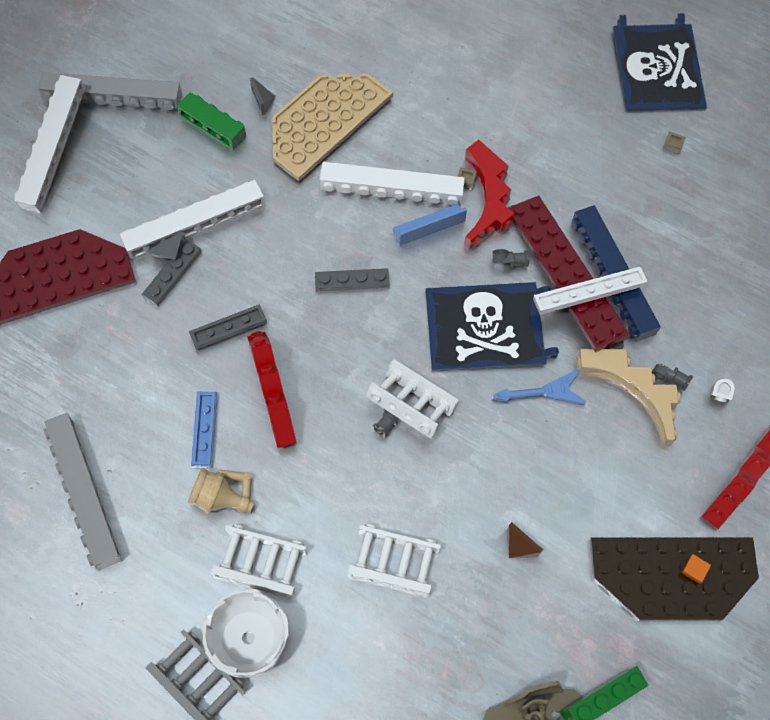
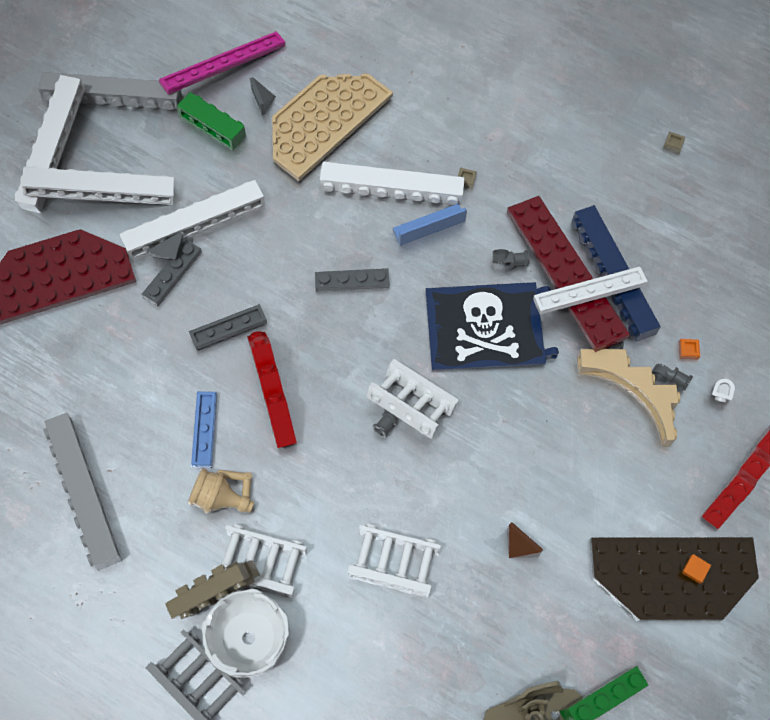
(97, 186): none -> white brick
(209, 591): none -> dark tan piece
(221, 62): none -> dark pink tile
(491, 173): red arch -> none
(556, 389): medium blue piece -> none
(659, 66): flag -> none
(689, 349): none -> orange tile

